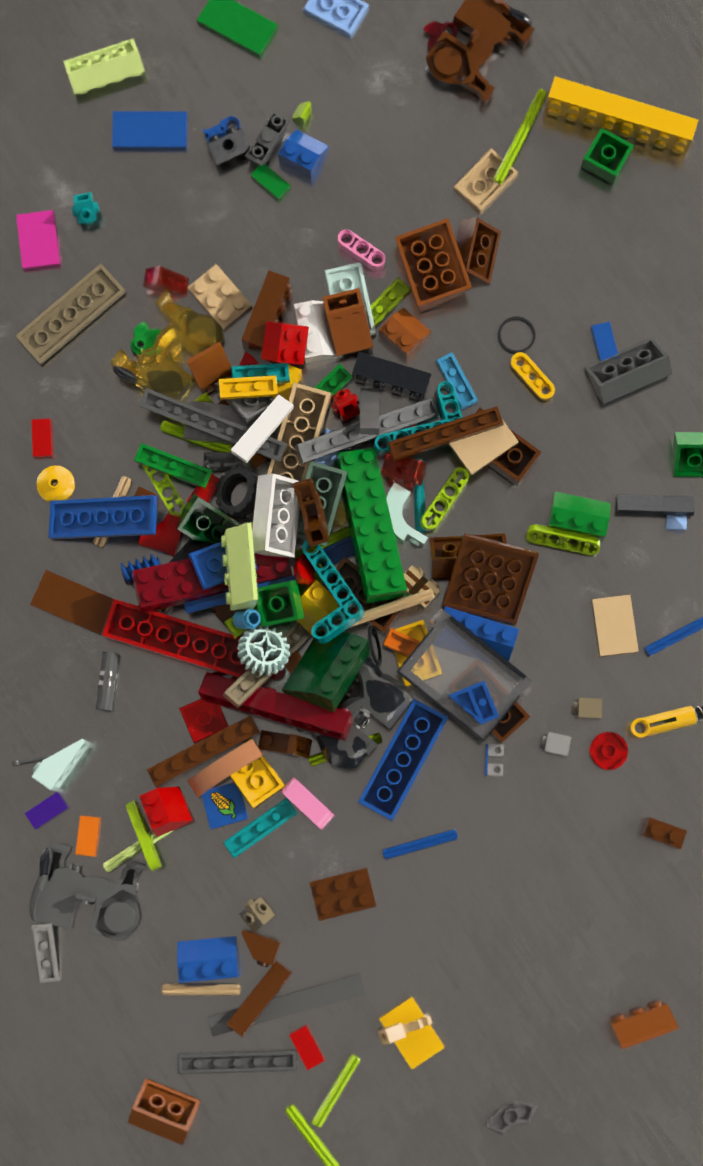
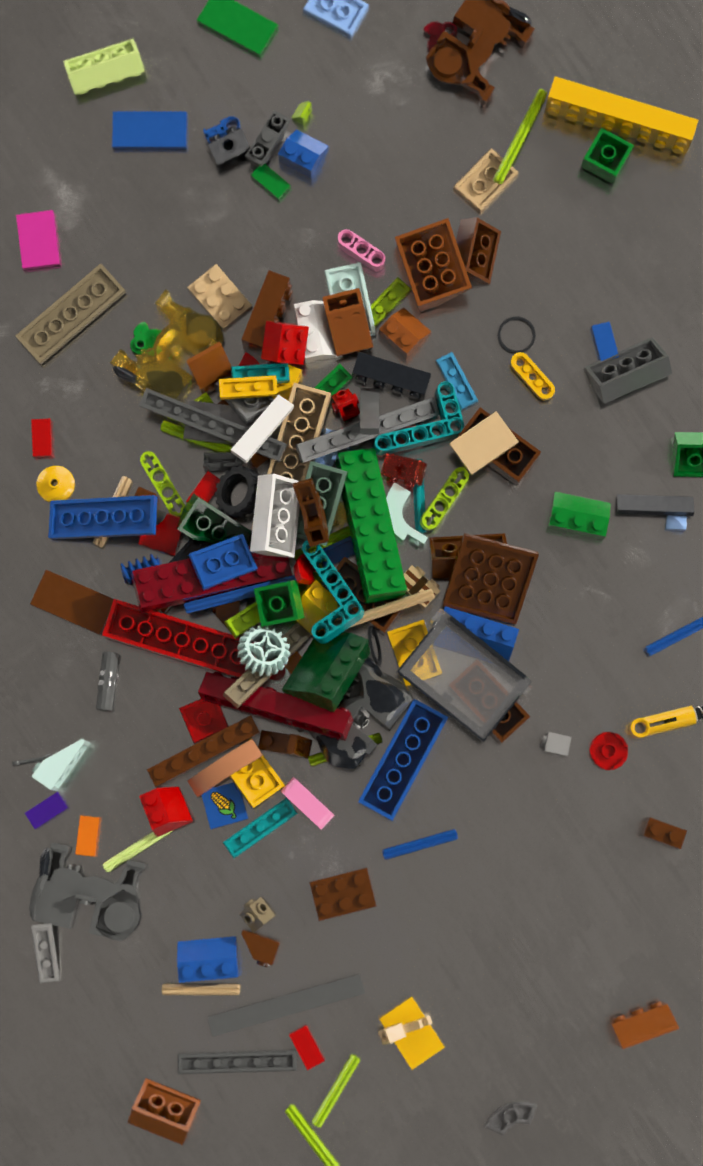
(85, 208): teal brick -> none
(143, 835): lime beam -> none
(160, 278): clear red slope -> none
(173, 466): green plate -> none
(240, 567): yellowish green slope -> none
(246, 619): dark azure brick -> none
(259, 999): reddish brown tile -> none
(400, 642): orange tile -> none
(445, 433): reddish brown tile -> none
(477, 702): blue wing -> none
(489, 751): flat silver piece -> none
(562, 542): lime beam -> none
(588, 708): dark tan brick -> none
(615, 625): tan tile -> none

